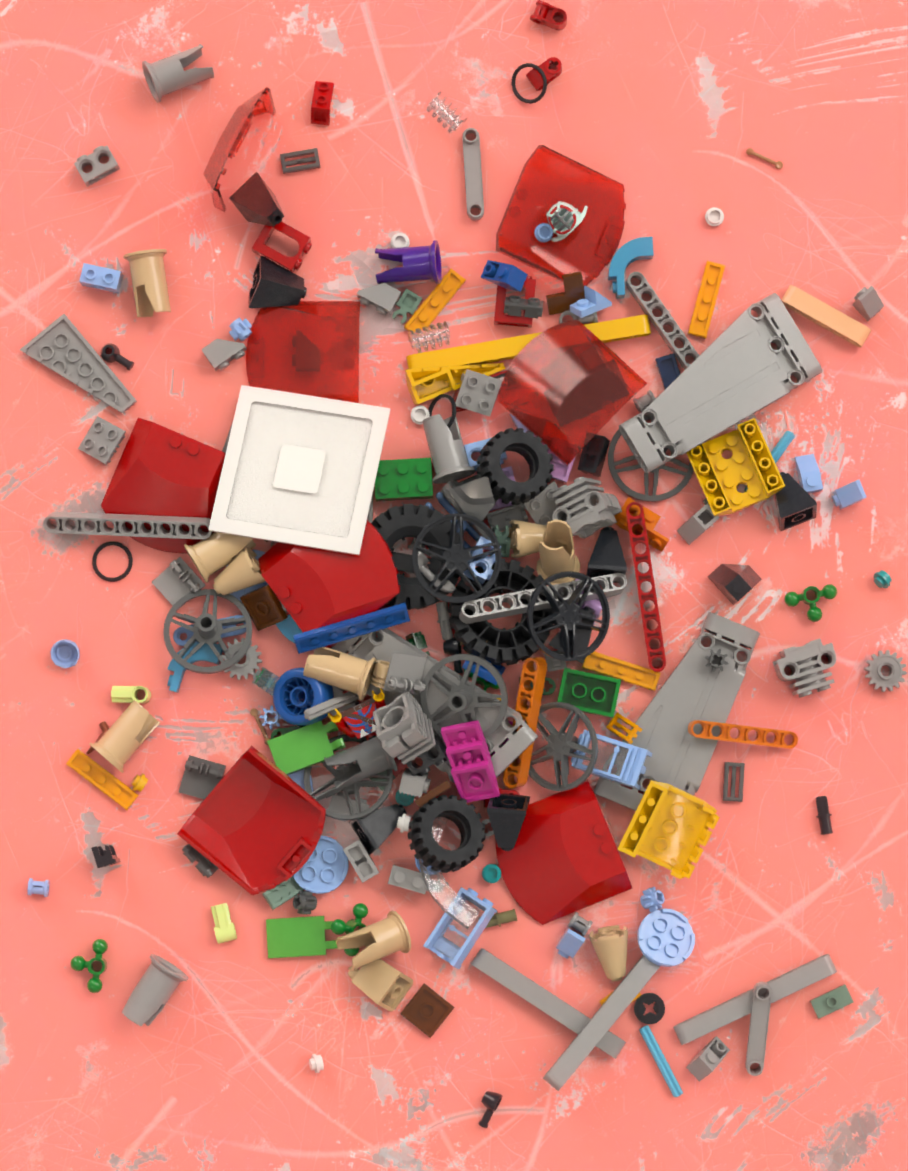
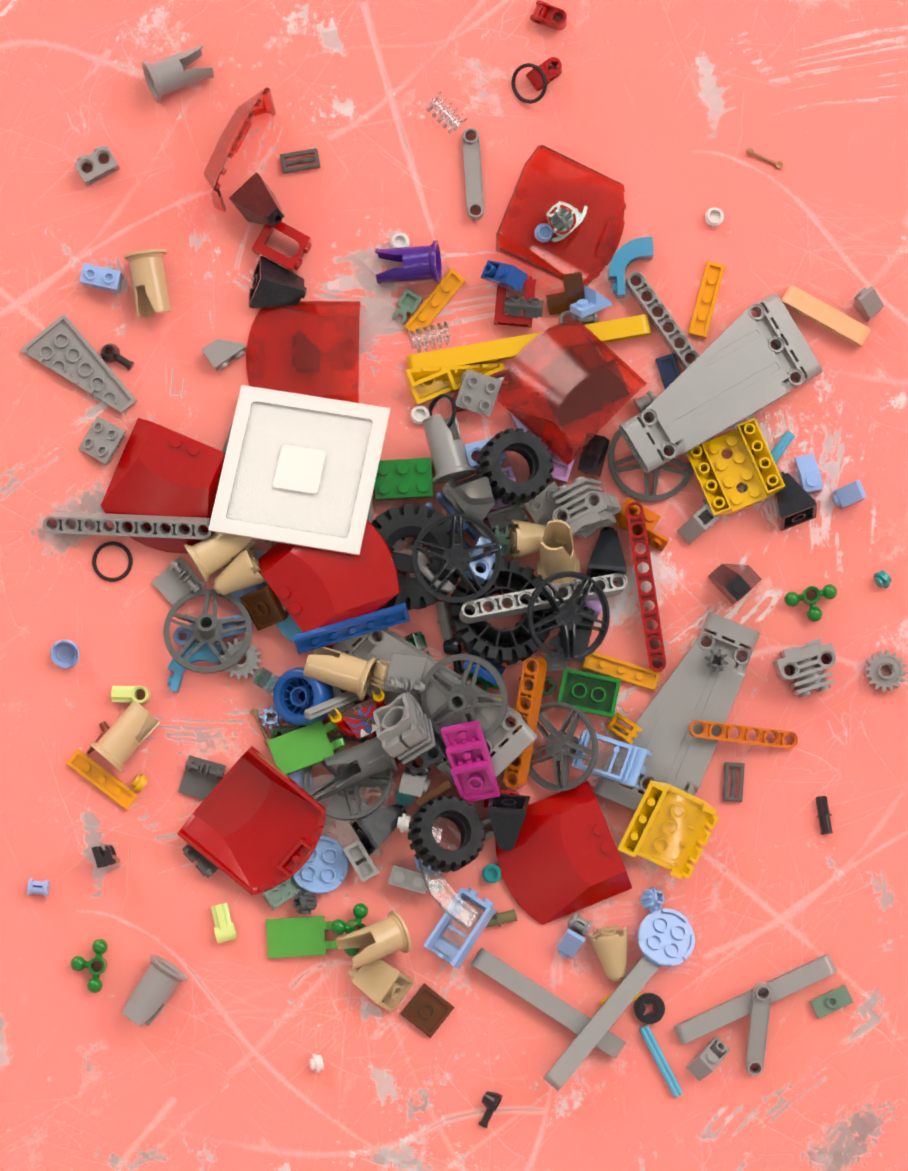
(240, 329): light blue gear -> none
(321, 103): red bracket -> none
(381, 296): light grey slope -> none

